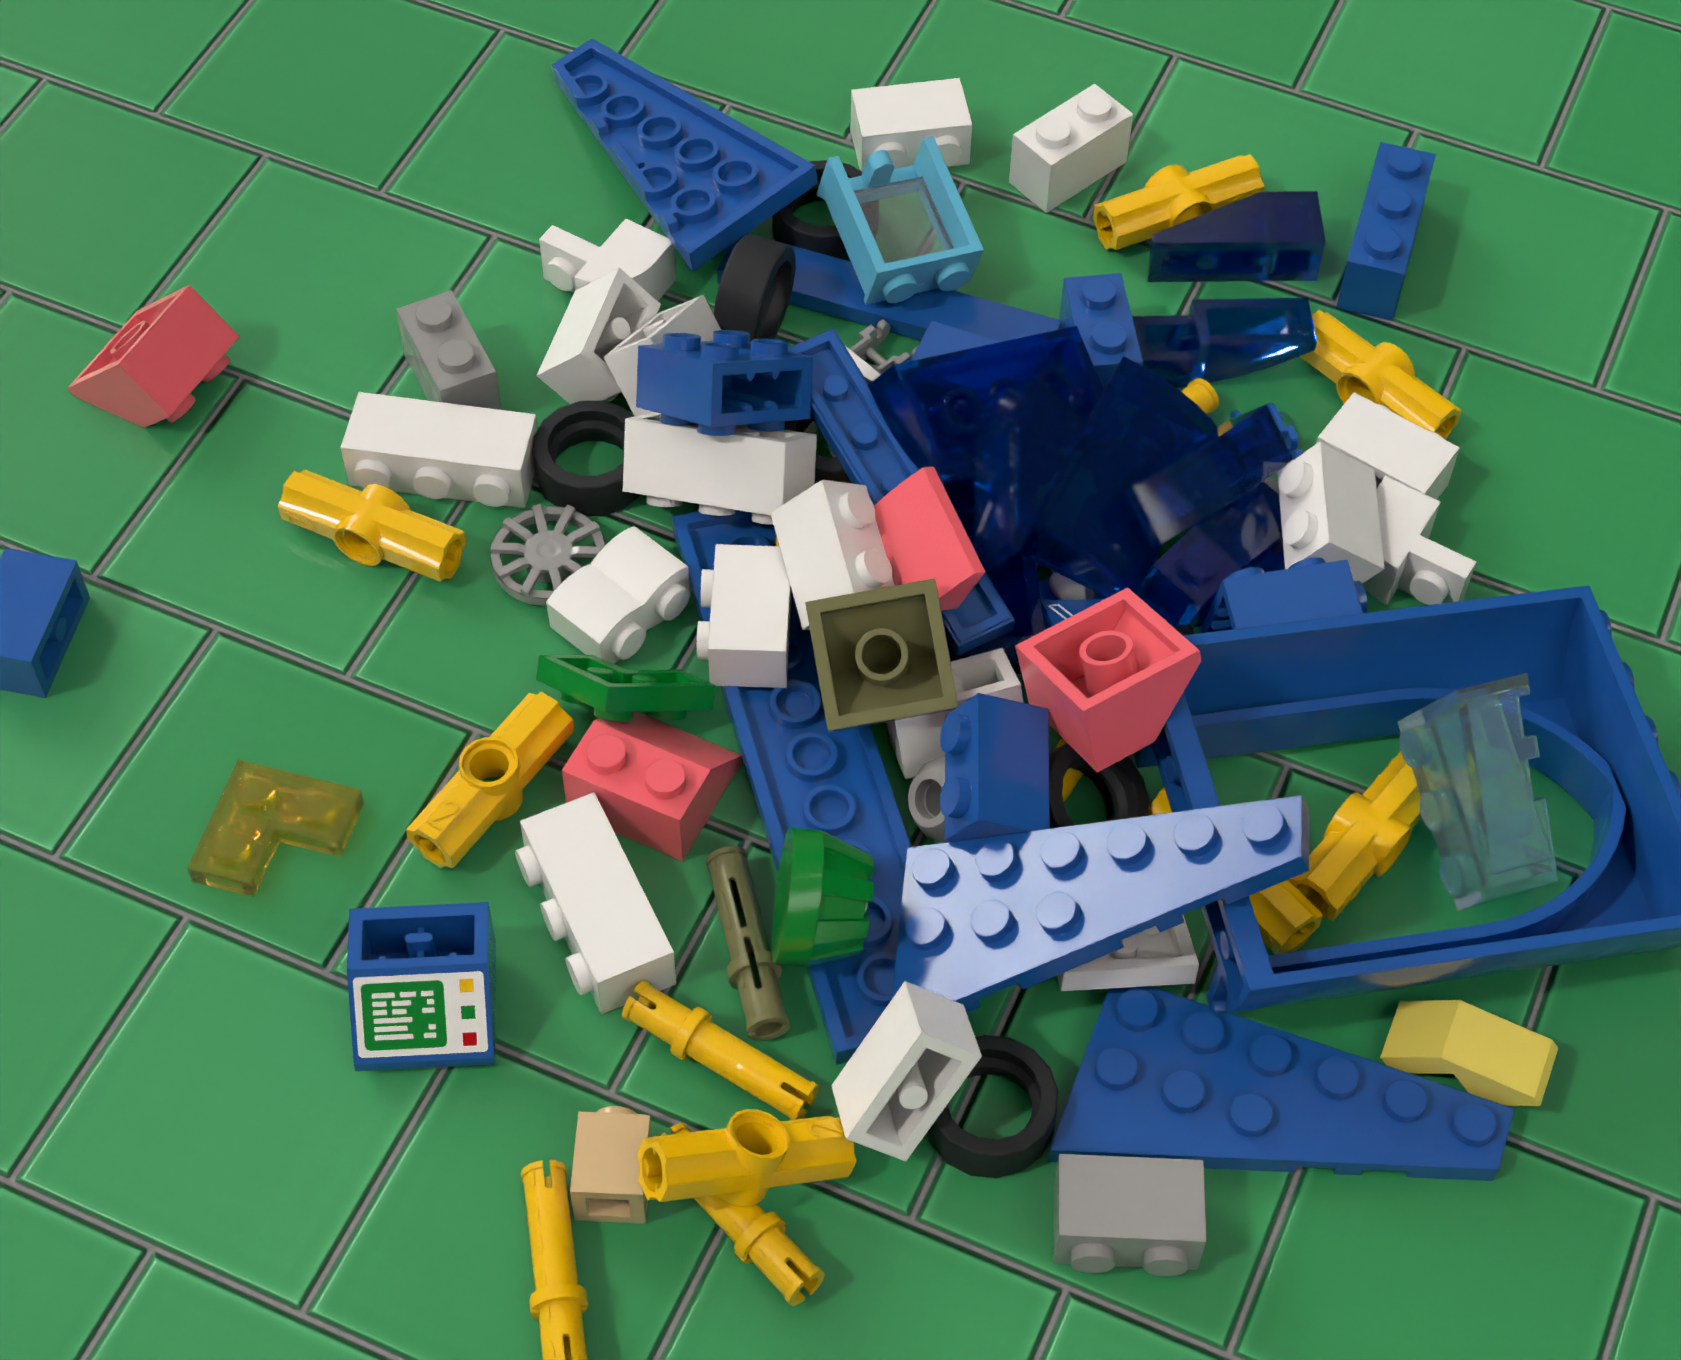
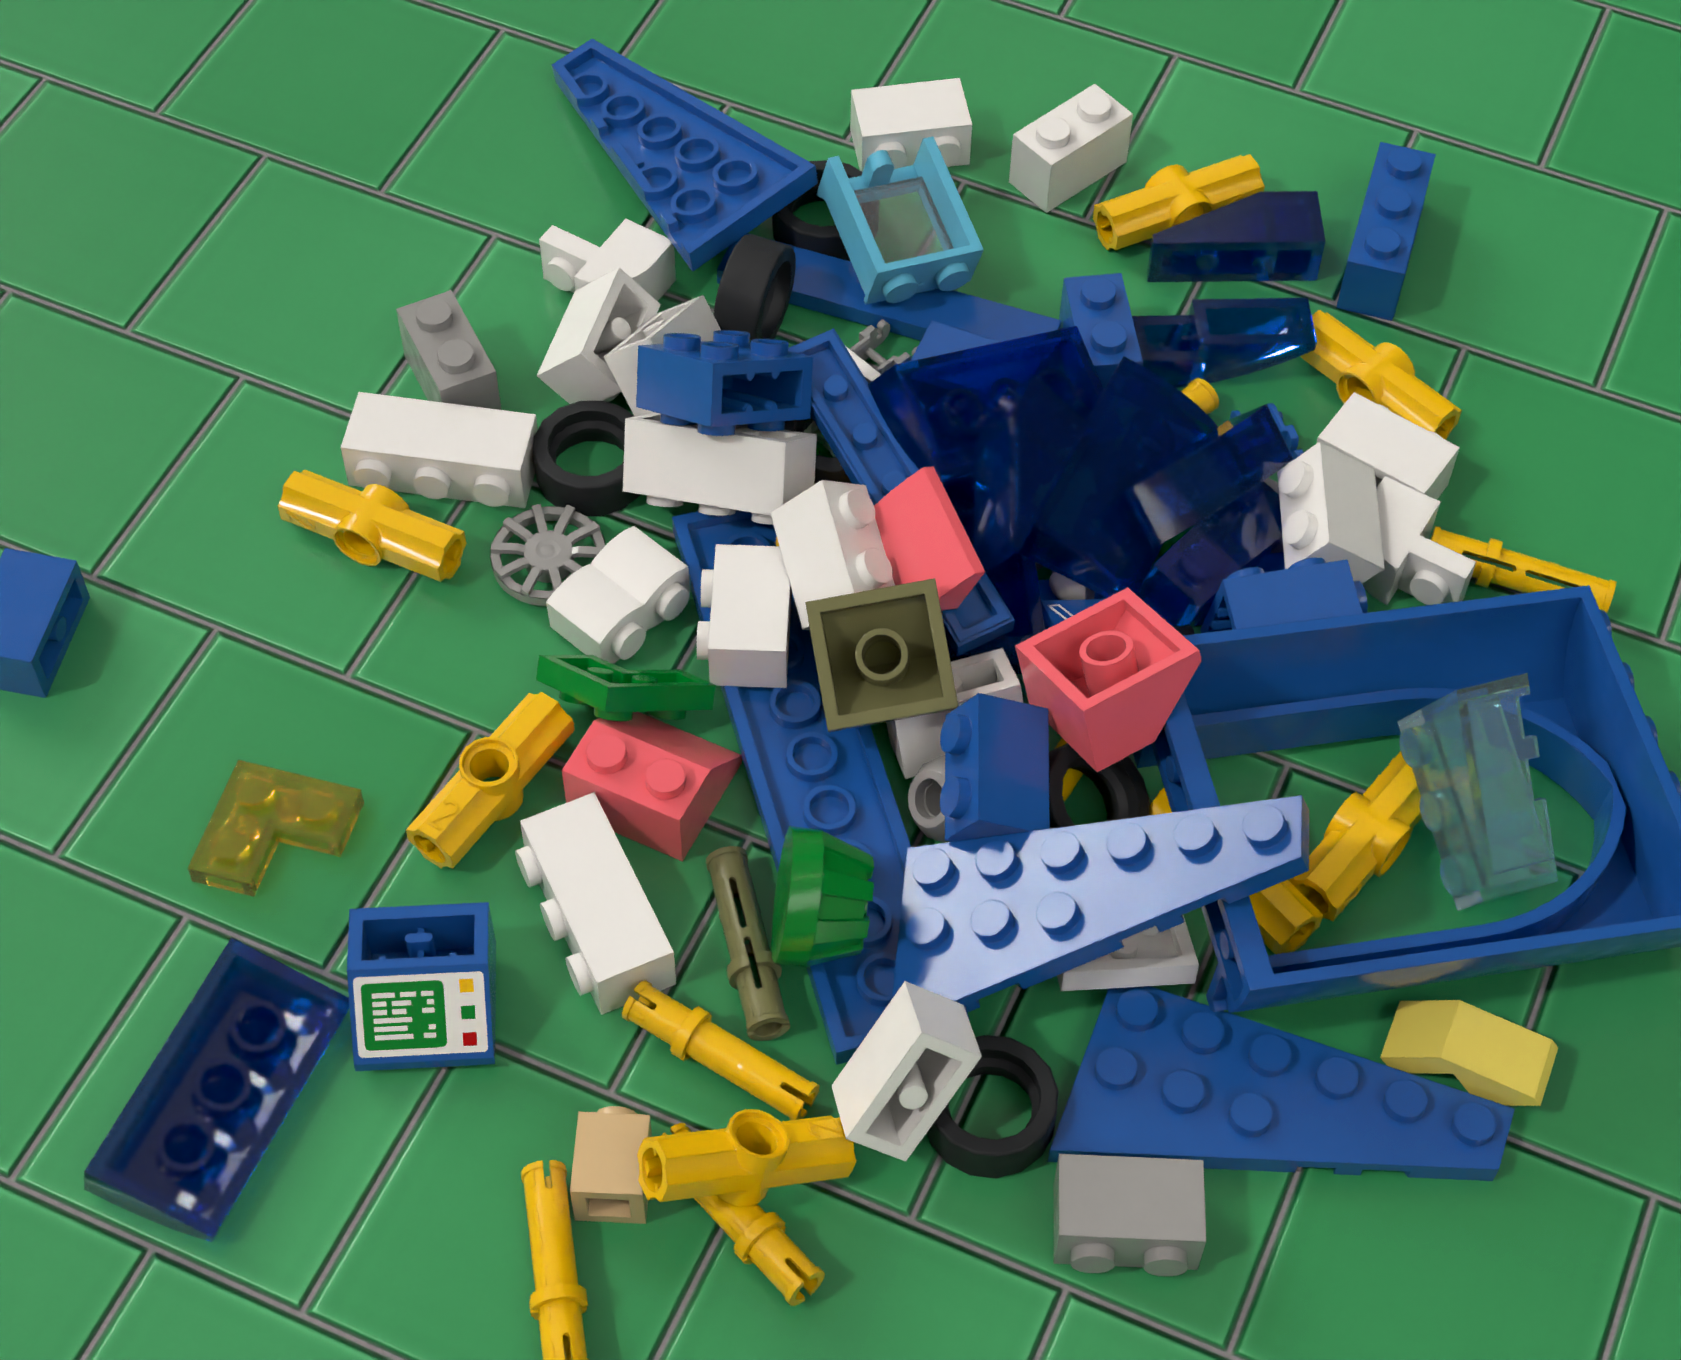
(158, 360): coral slope -> none
(217, 1093): none -> clear blue slope
(1520, 563): none -> yellow pin

